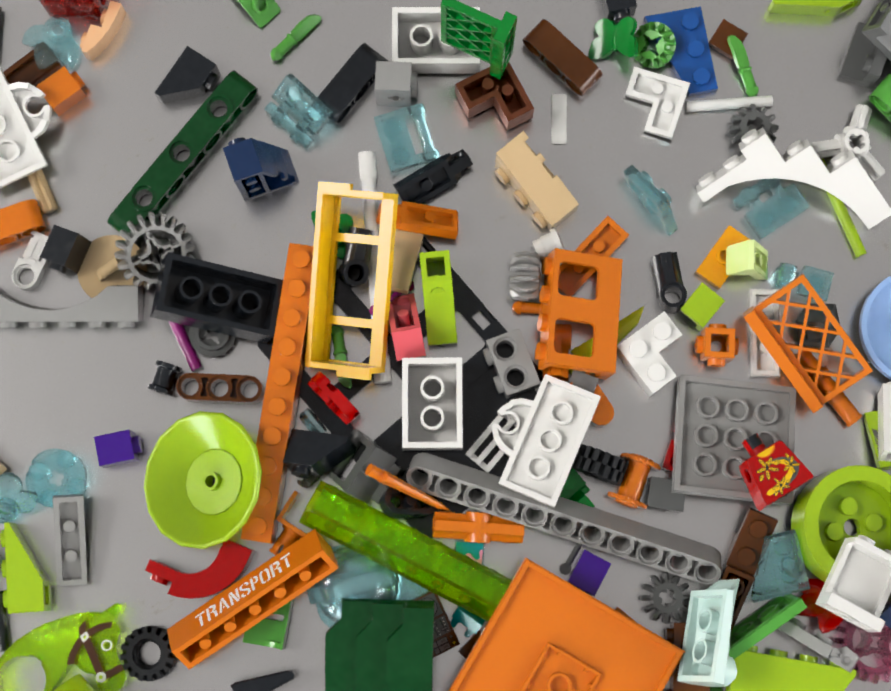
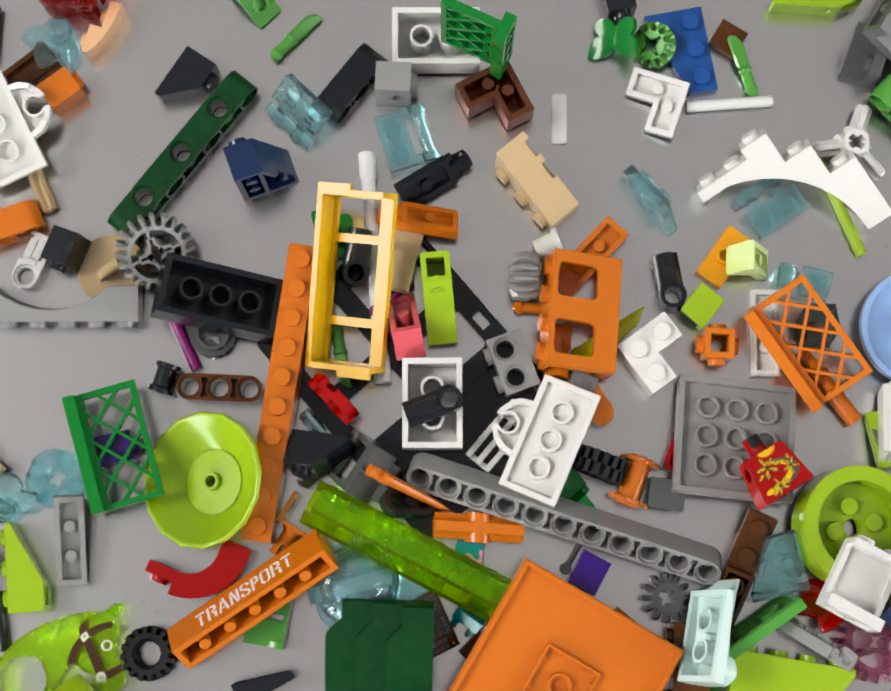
(88, 455): none -> green fence
(429, 406): none -> black piece
(562, 57): reddish brown beam -> none
(746, 118): dark grey gear -> none

